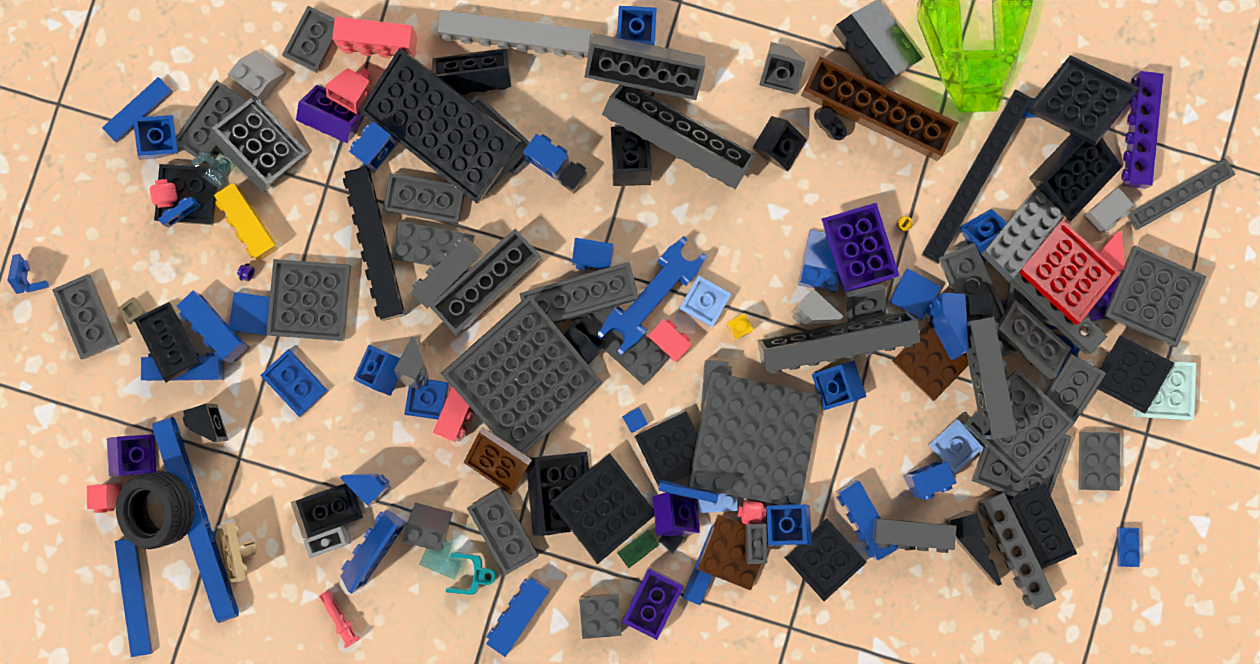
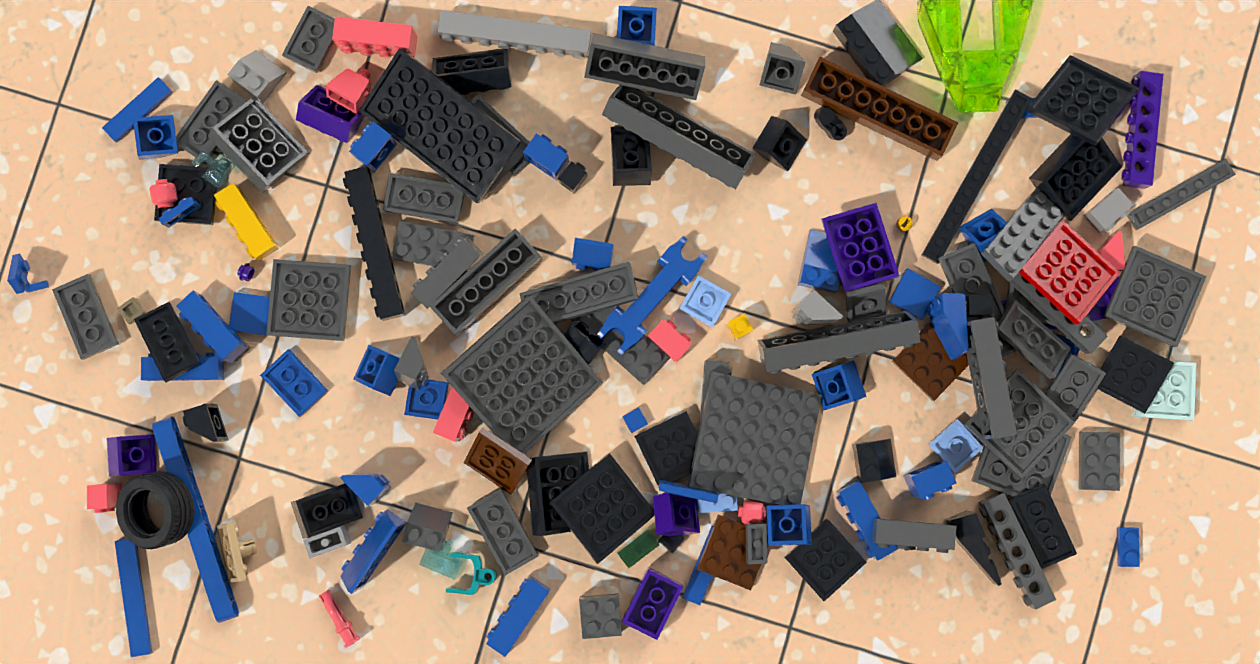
(874, 460): none -> black slope

